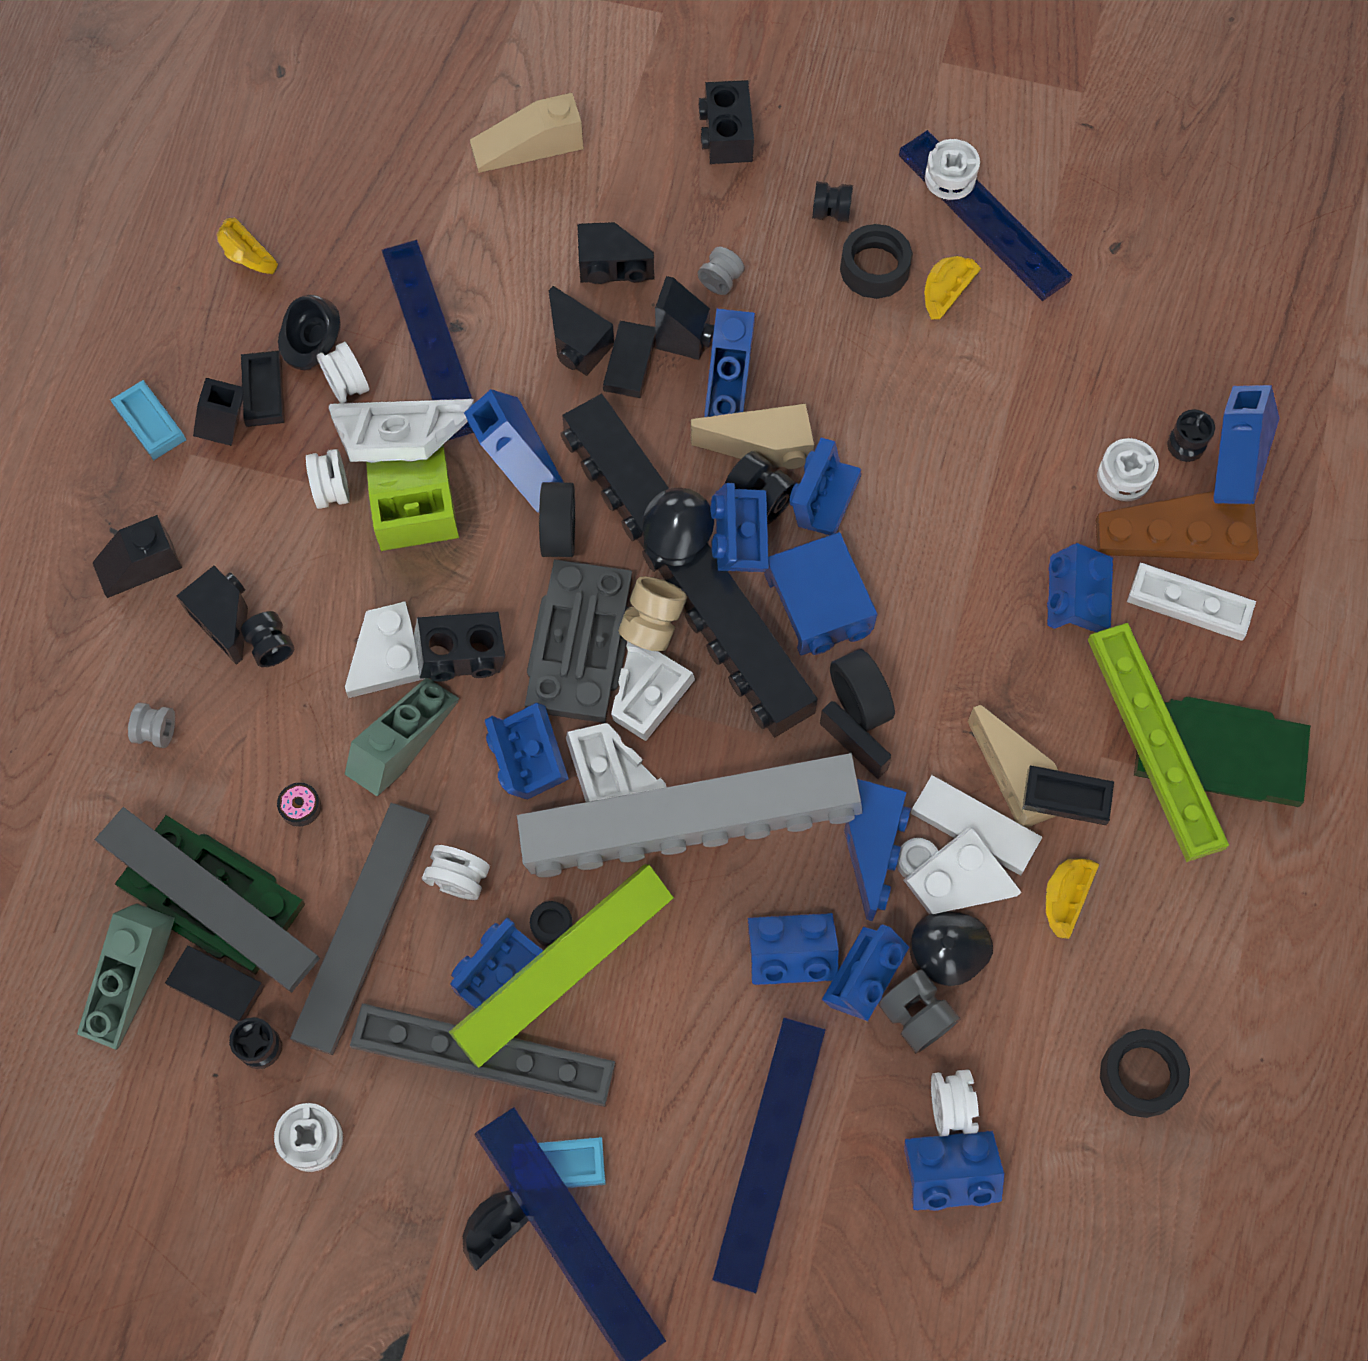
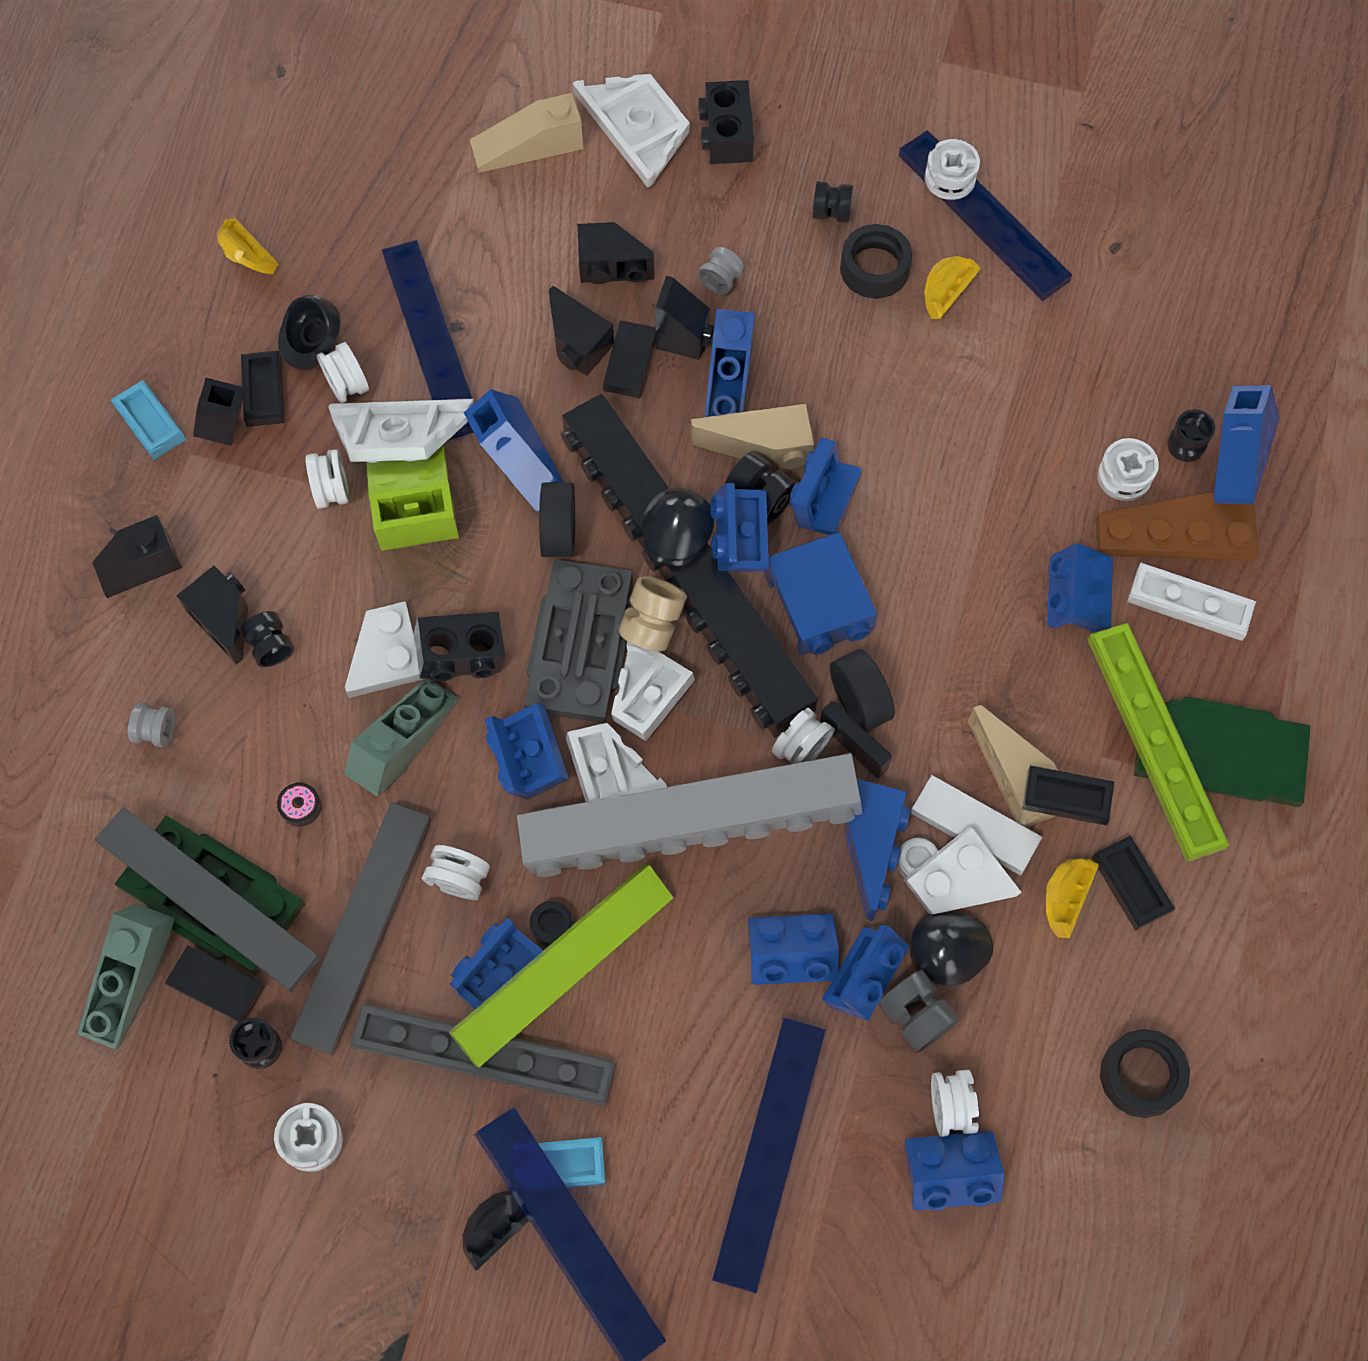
(637, 121): none -> white wing
(803, 739): none -> white wheel
(1133, 883): none -> black tile

